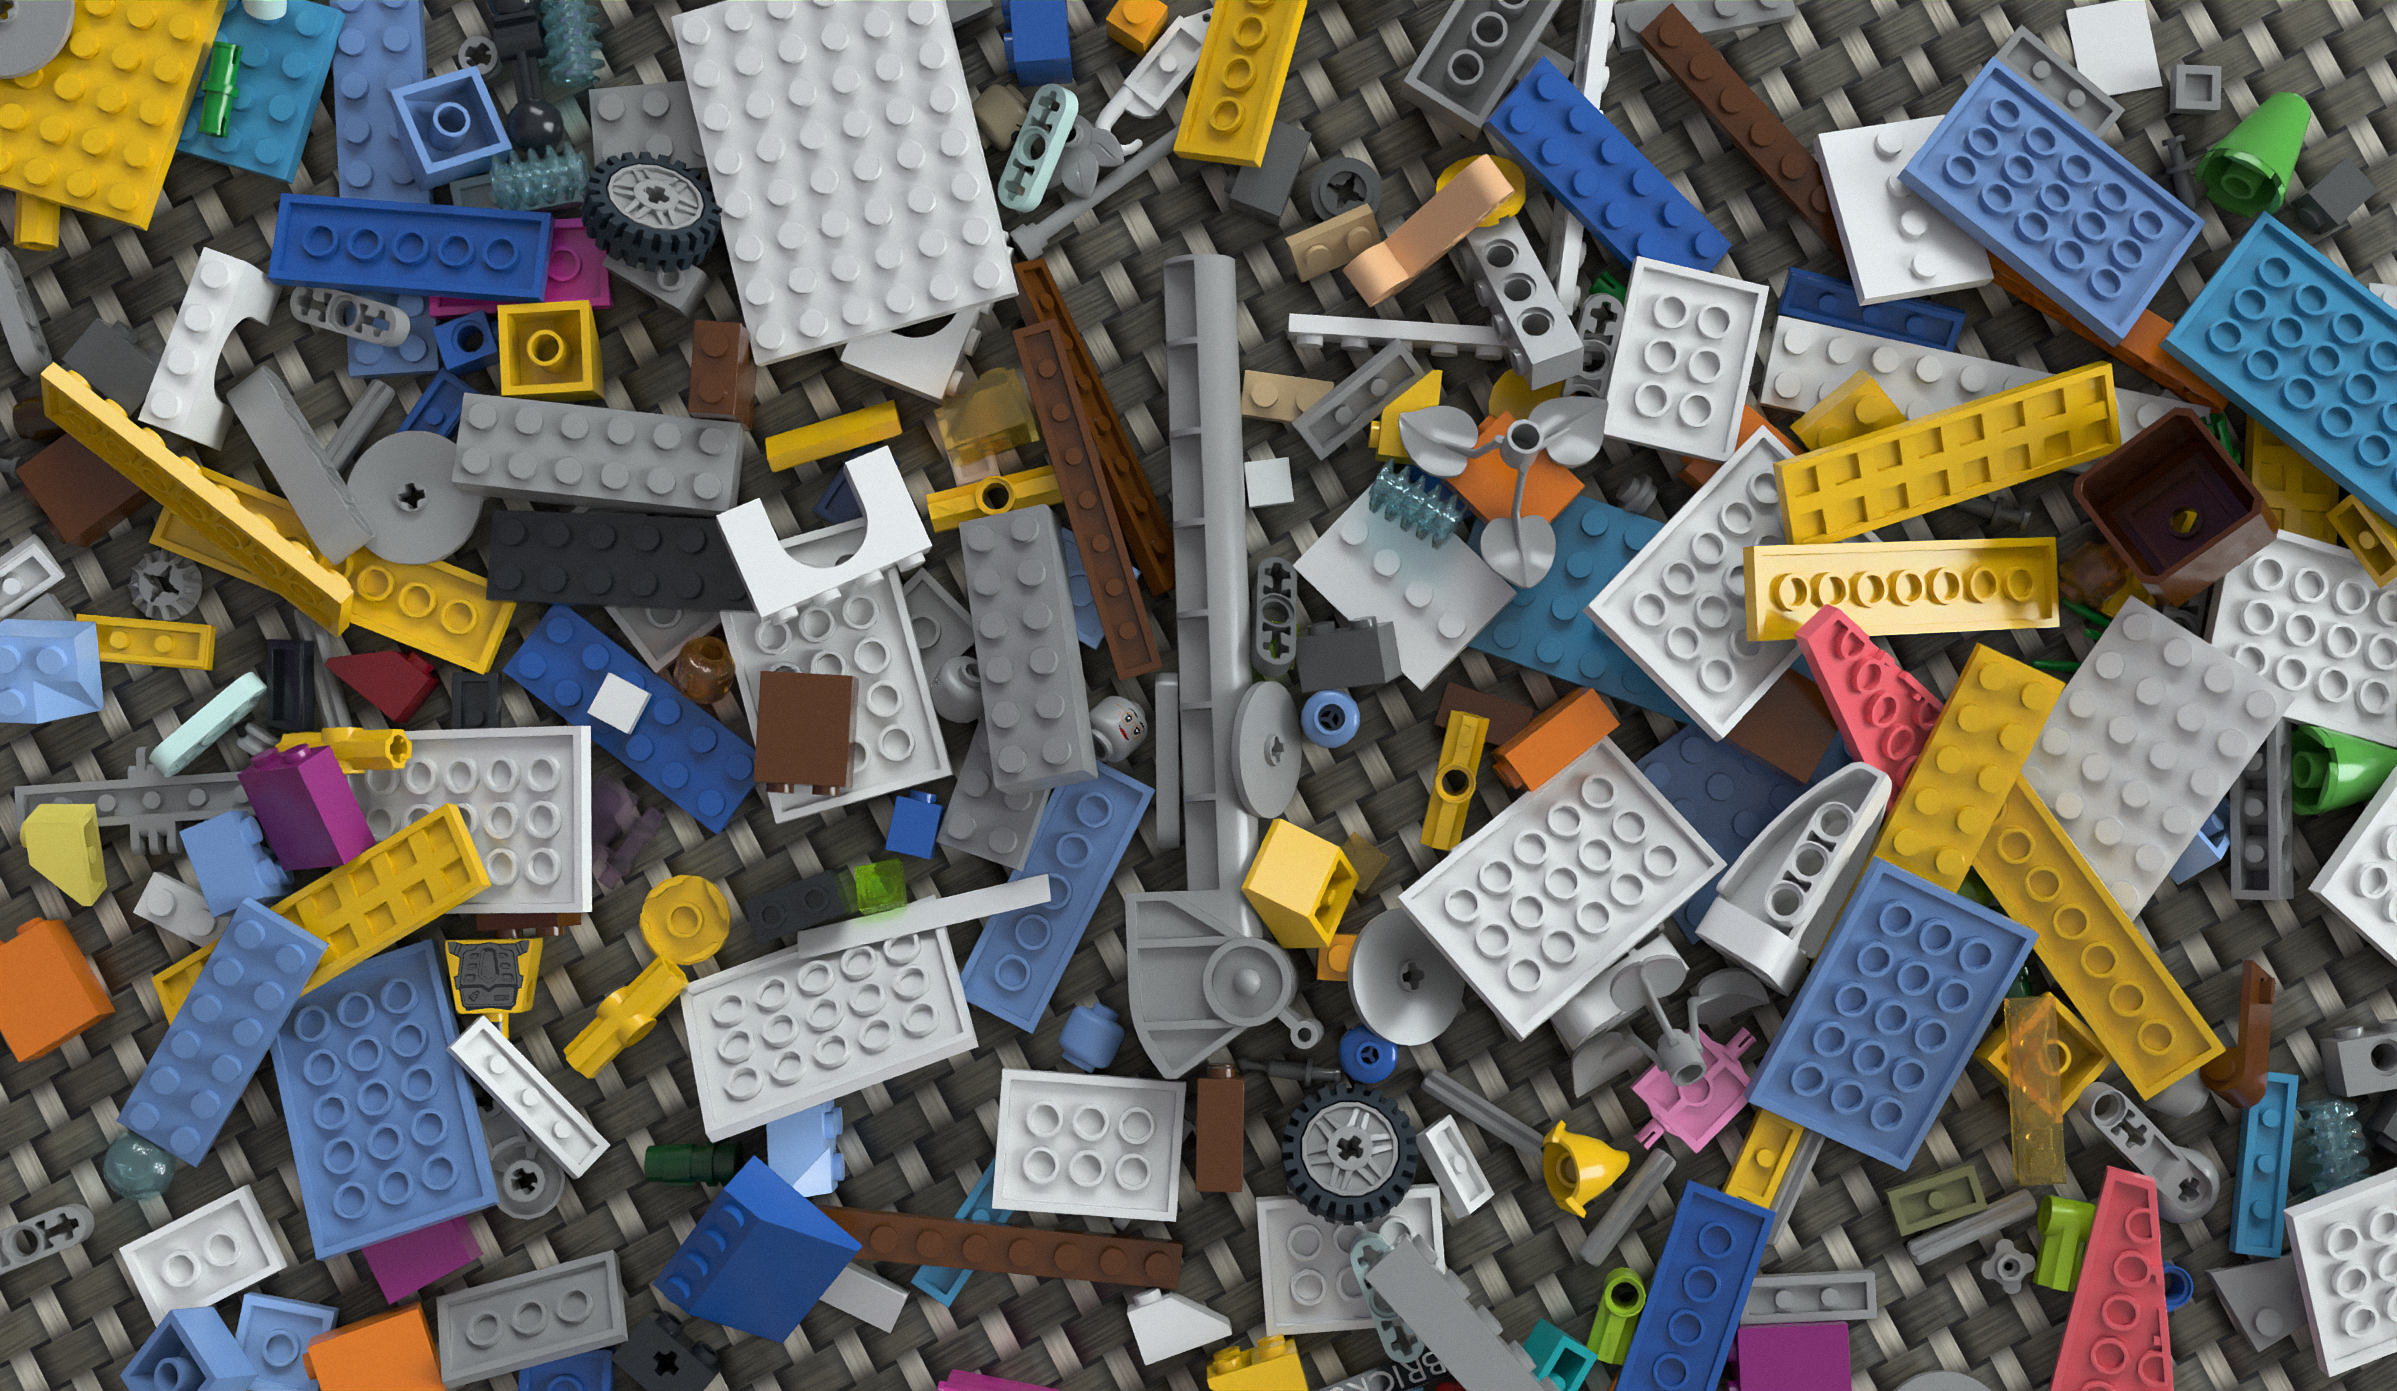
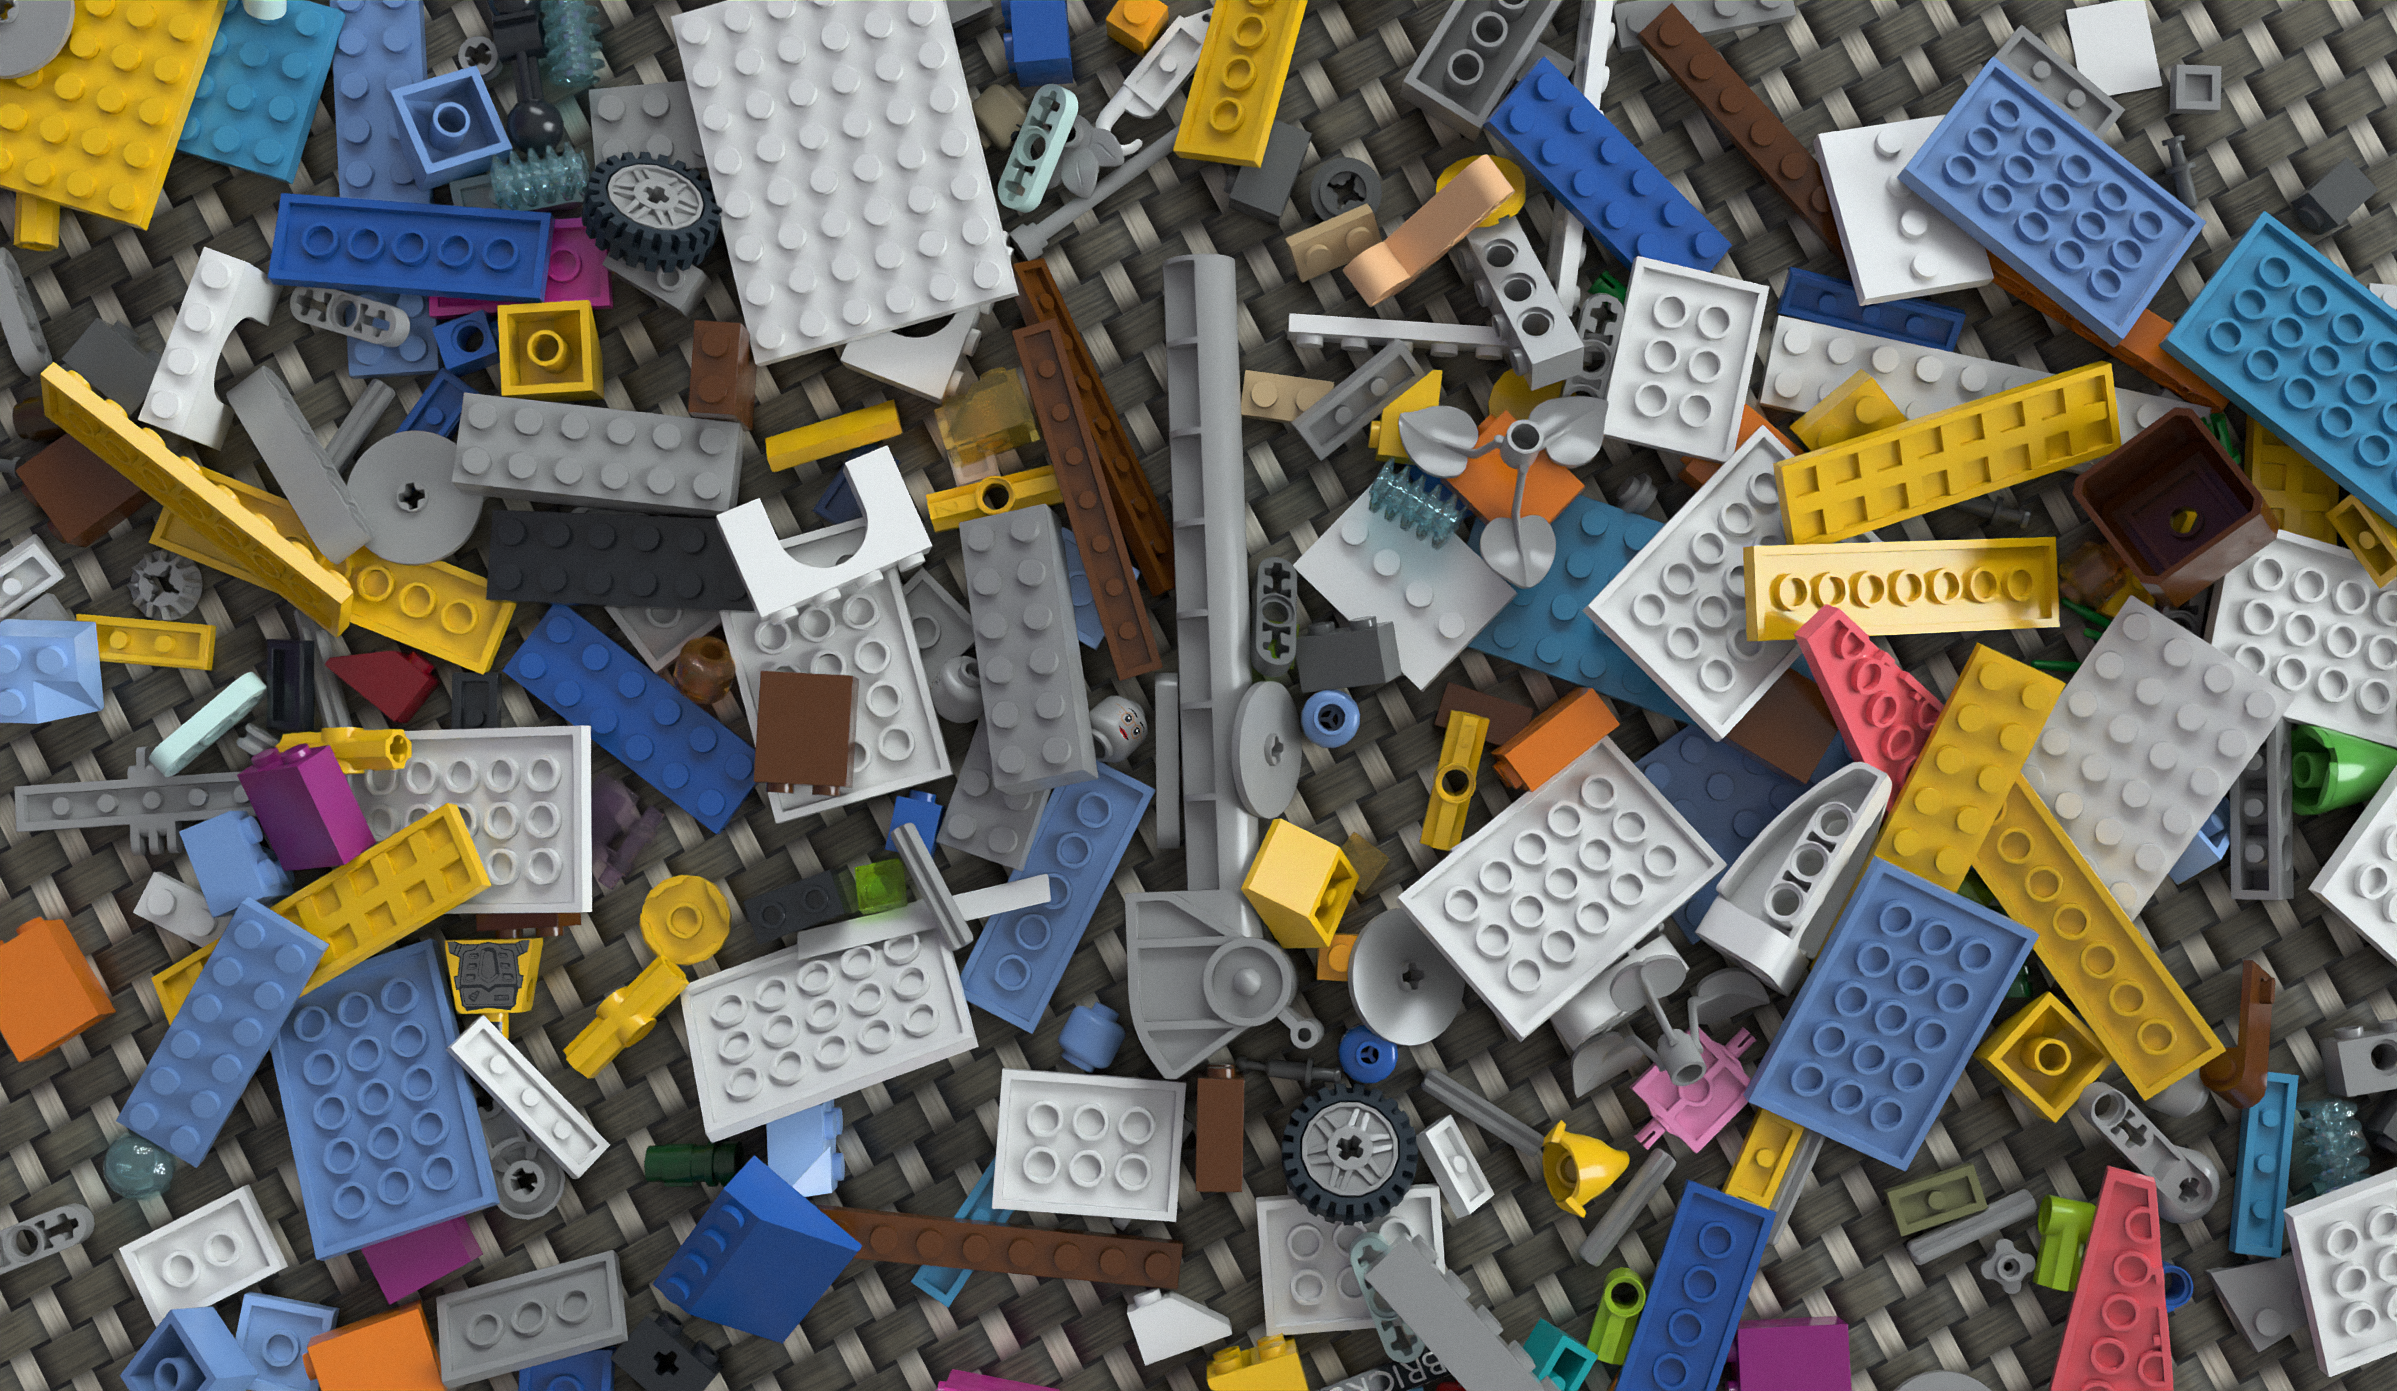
(67, 849): light yellow slope -> none
(220, 89): green pin -> none
(619, 703): white tile -> none
(867, 1296): white slope -> none
(931, 886): none -> light grey axle
(1268, 482): white tile -> none
(1811, 1297): light grey plate -> none
(2034, 1090): clear yellow plate -> none
(2257, 158): bright green cone -> none

